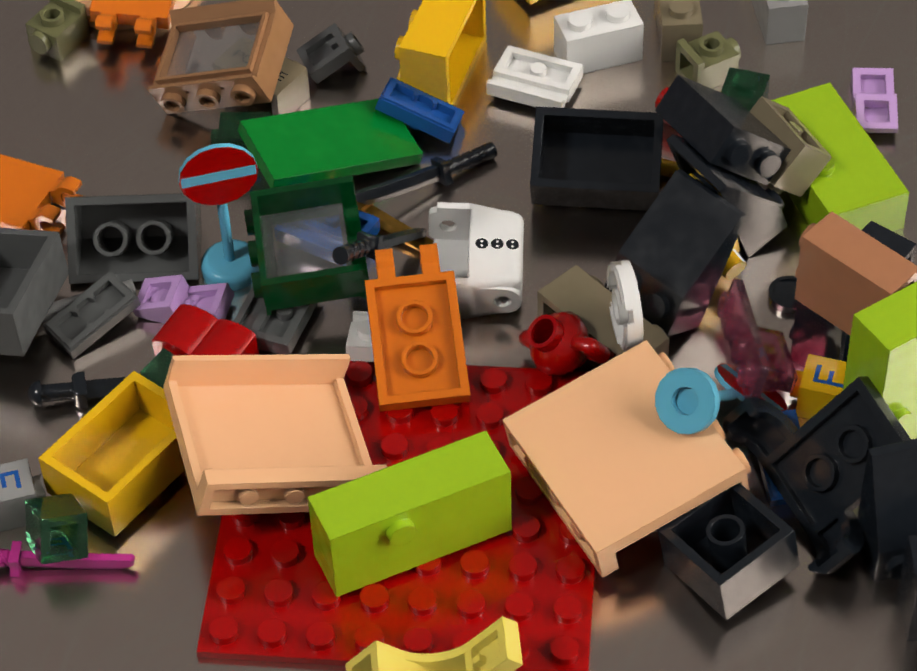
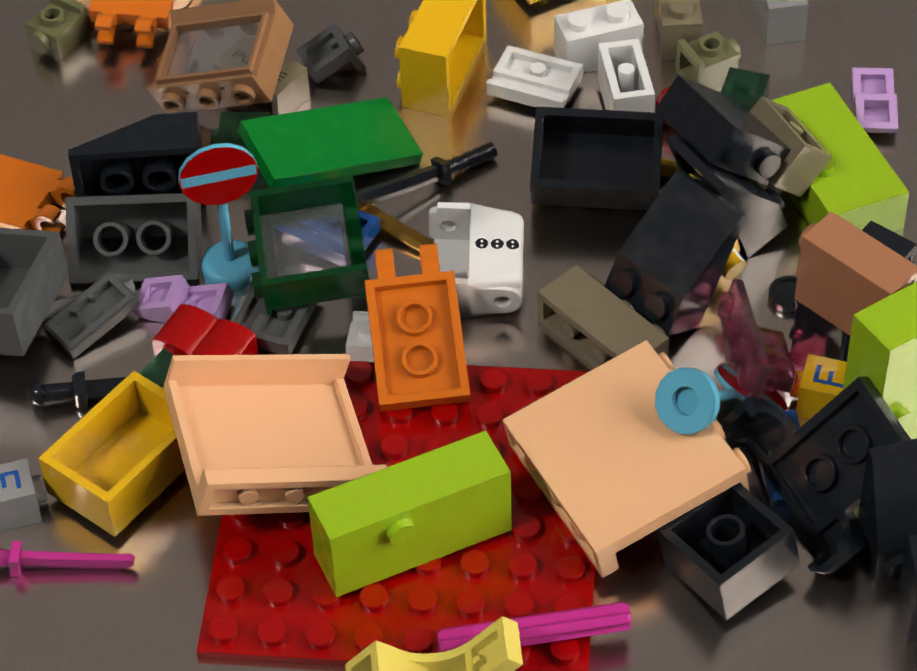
(56, 528): clear green brick -> none
(136, 157): none -> black slope
(367, 244): black sword -> none
(419, 110): blue plate -> none
(549, 626): none -> dark pink axle
(561, 343): red piece -> none
(624, 77): none -> white brick
(625, 304): white tile -> none

